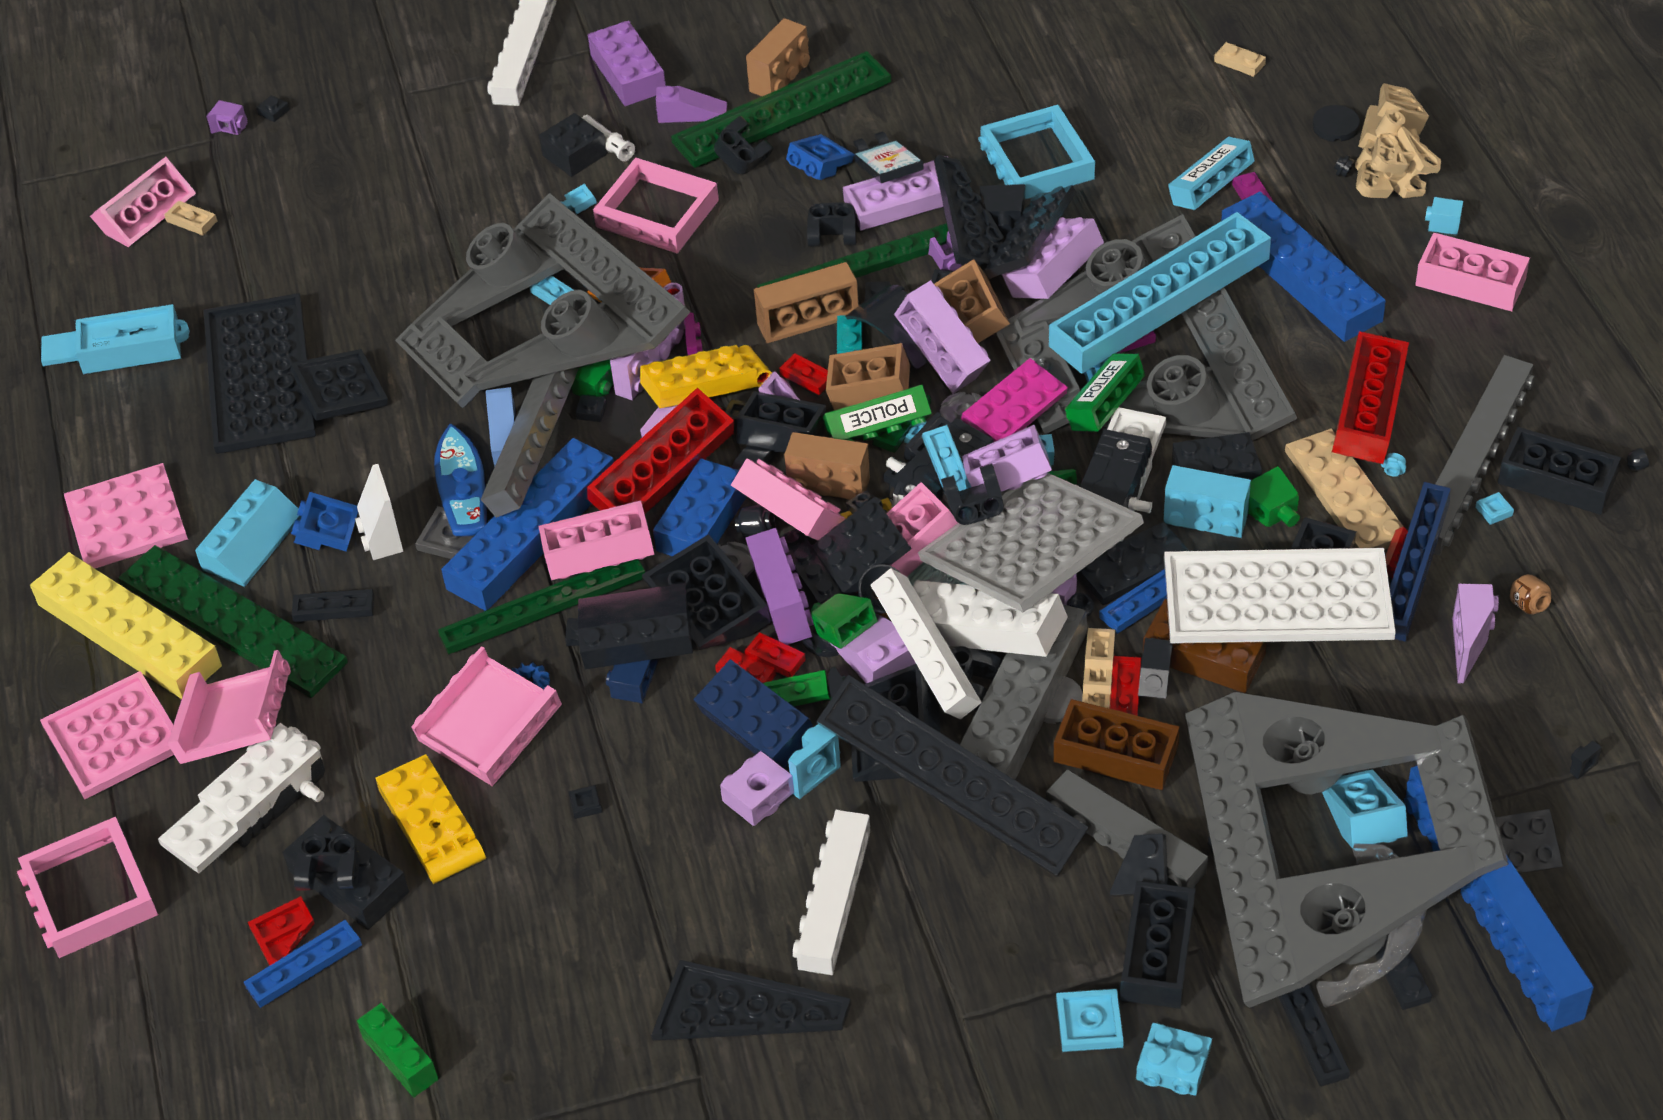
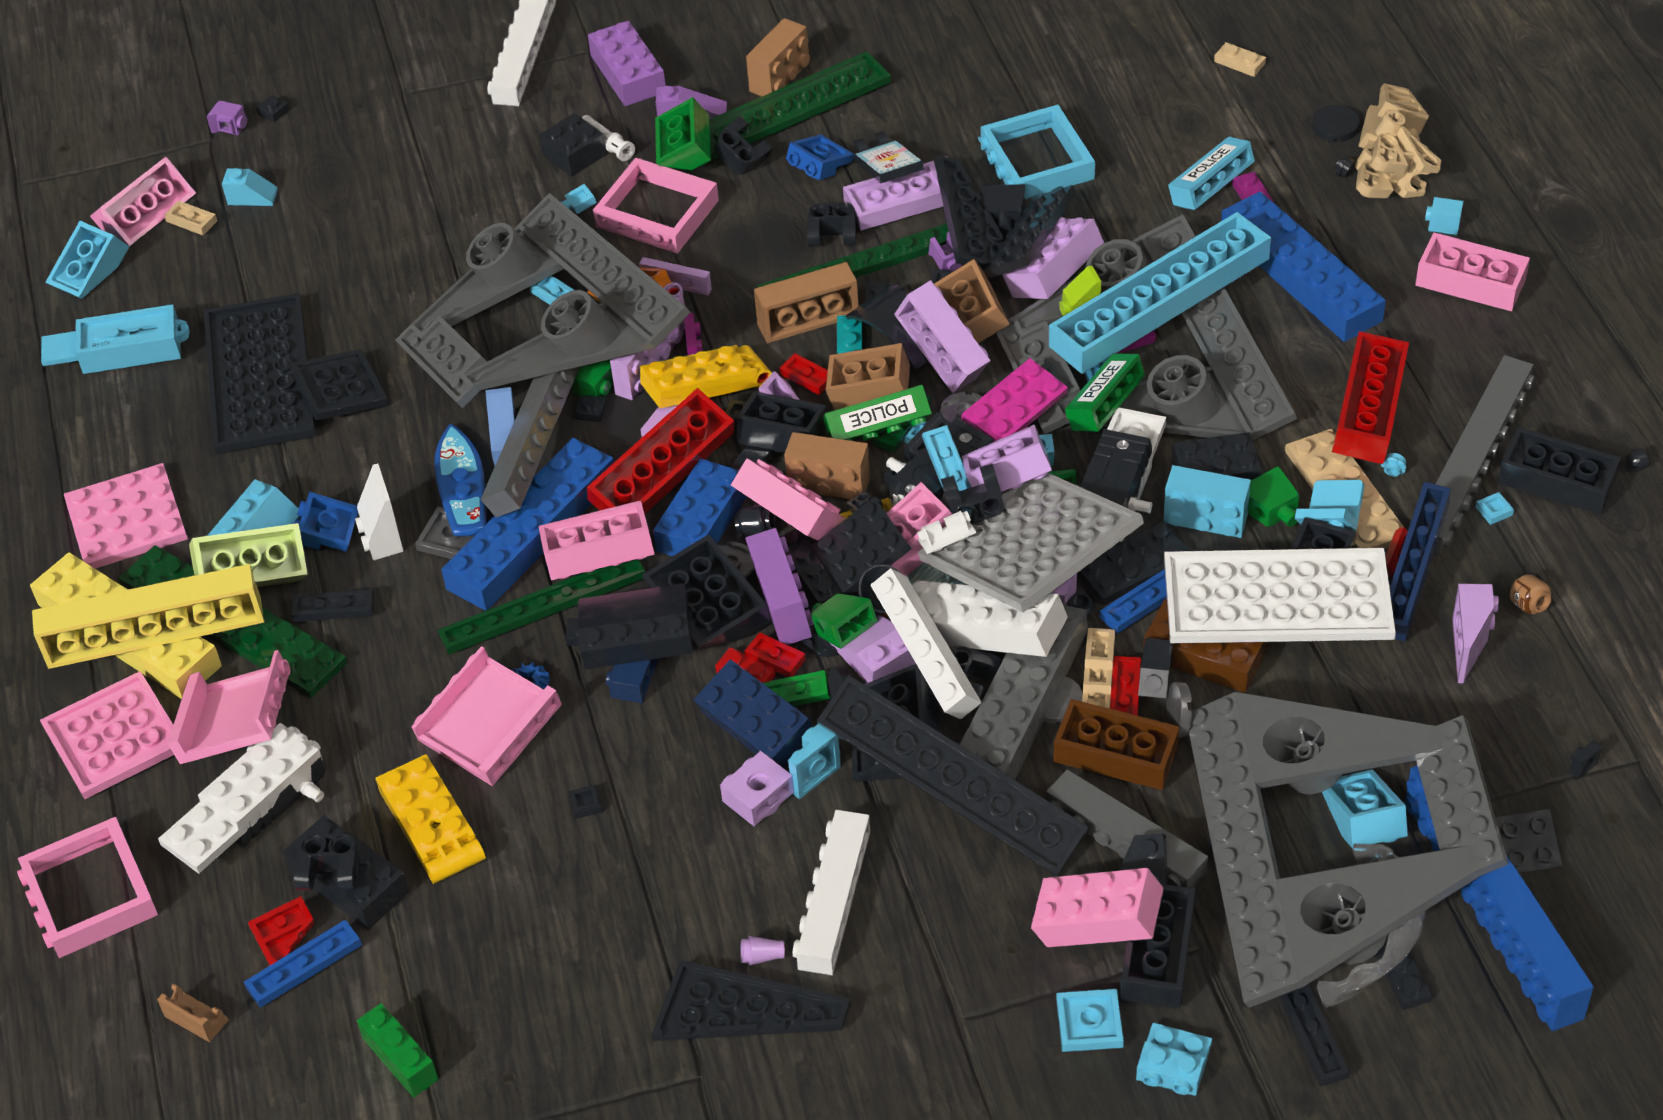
(86, 260): none -> medium azure slope
(147, 616): none -> light yellow brick
(192, 1014): none -> medium nougat hinge
(248, 188): none -> medium azure slope
(272, 552): none -> yellowish green brick
(683, 136): none -> green slope
(689, 278): none -> lavender plate
(759, 950): none -> lavender cone
(935, 537): none -> white hinge
(1080, 290): none -> lime slope
(1097, 908): none -> bright pink brick
(1177, 707): none -> flat silver tile
(1335, 503): none -> medium azure bracket

